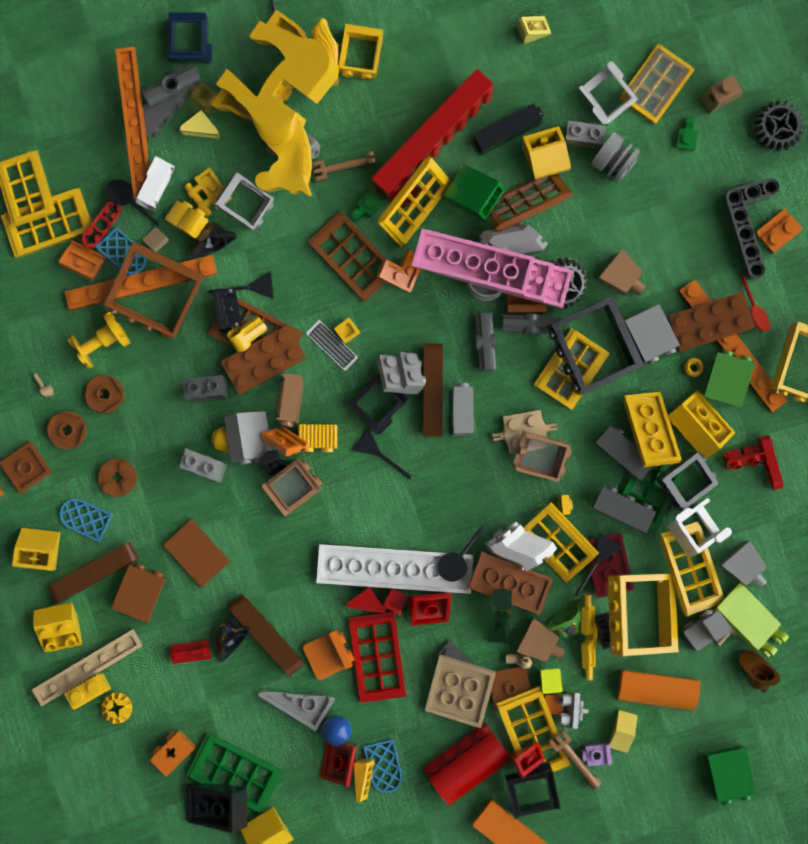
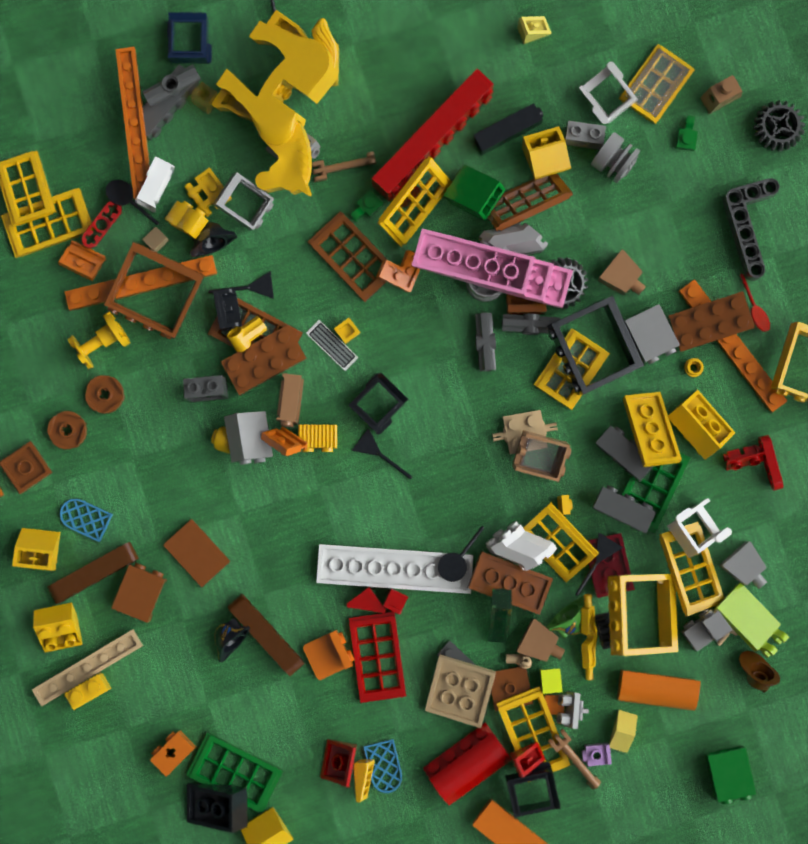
(45, 390): tan hand -> none
(120, 699): yellow gear -> none
(126, 247): dark azure window -> none
(126, 484): dark orange plate -> none
(190, 652): red hinge -> none
(199, 126): light yellow slope -> none
(203, 465): light grey window -> none
(272, 462): black plate -> none
(292, 487): window -> none
(303, 707): light grey wing -> none
(336, 730): blue hair -> none
(362, 33): yellow window -> none
(401, 373): light grey plate -> none
(429, 608): red slope -> none
(433, 390): reddish brown beam -> none
(462, 410): light grey window -> none
(671, 490): dark grey window -> none
(730, 378): bright green brick -> none
(779, 231): orange plate -> none

